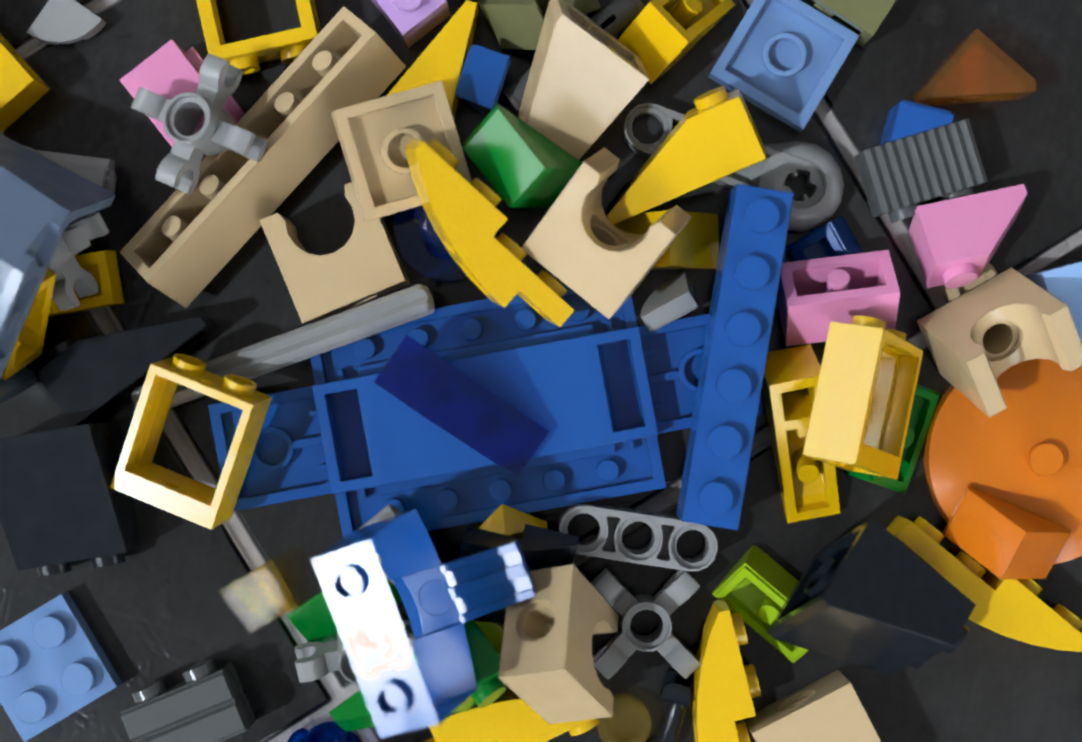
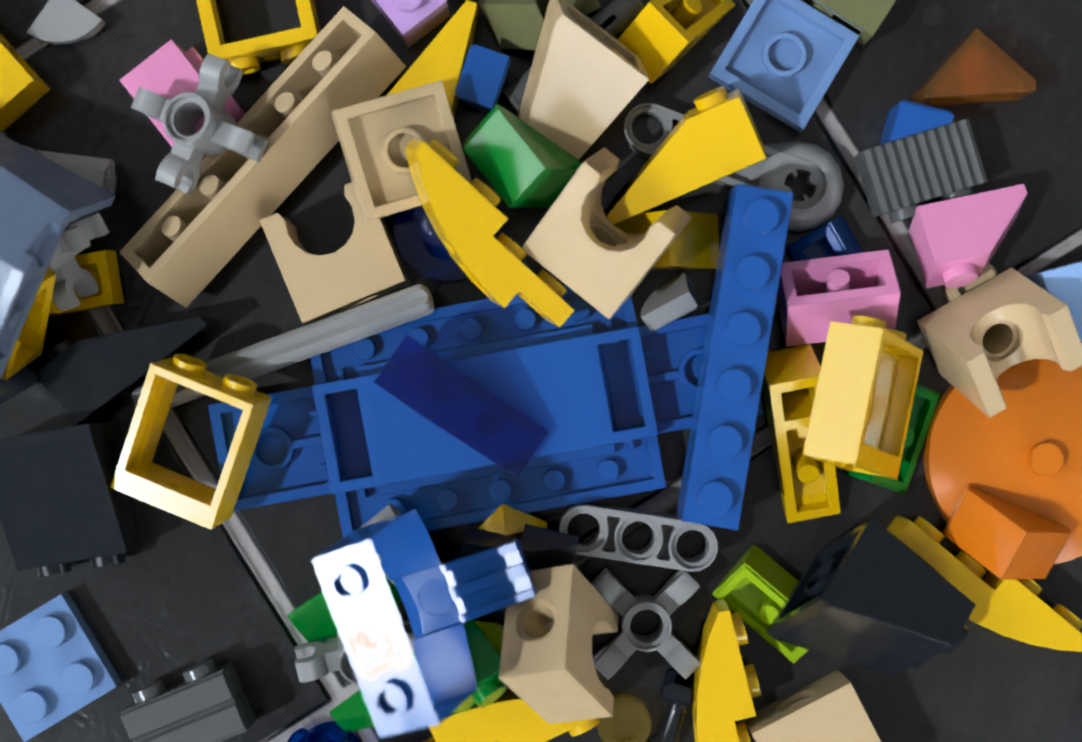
(259, 596): clear yellow slope -> none

